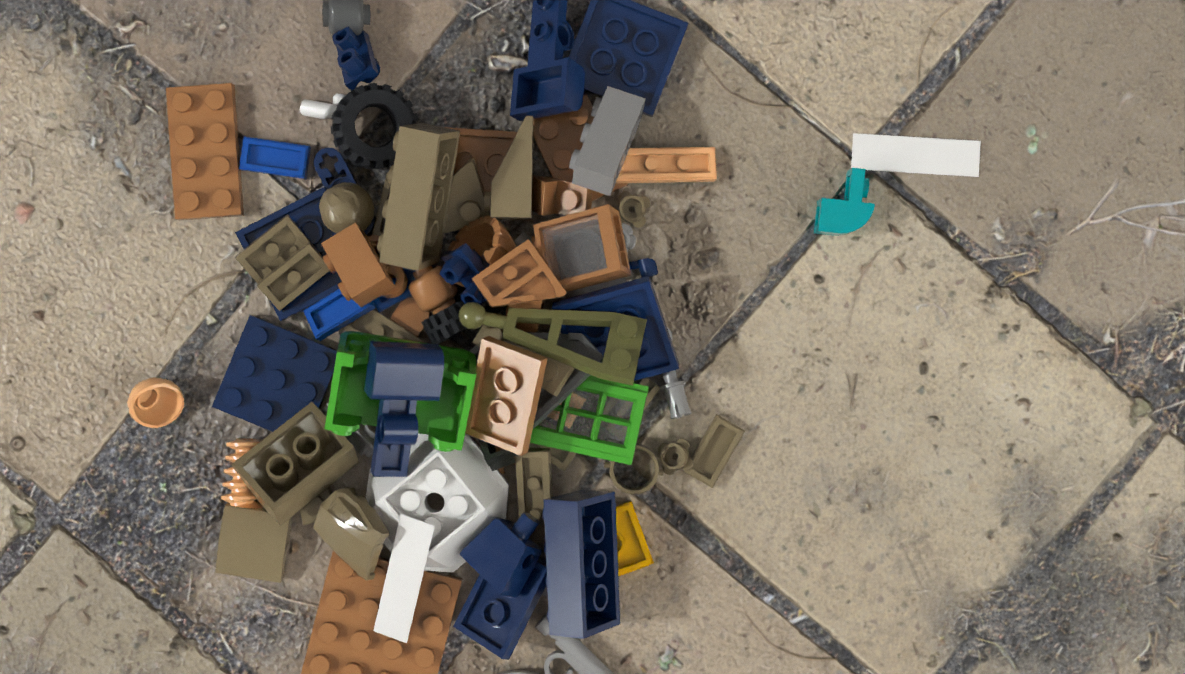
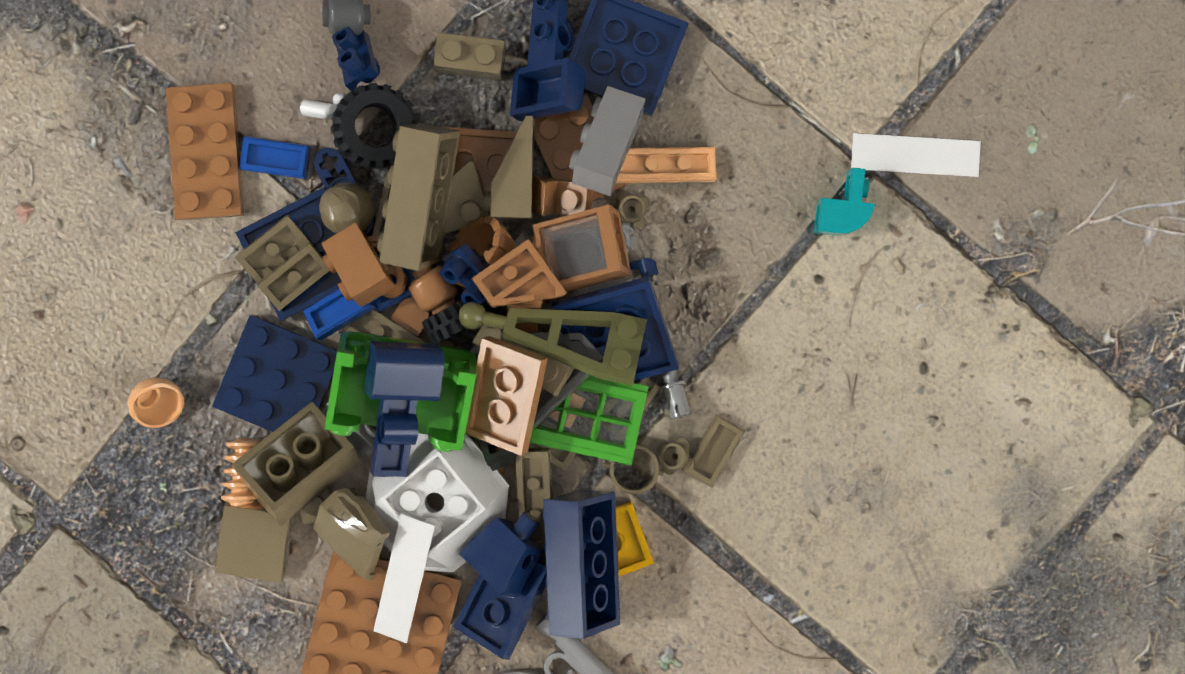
(470, 56): none -> dark tan brick

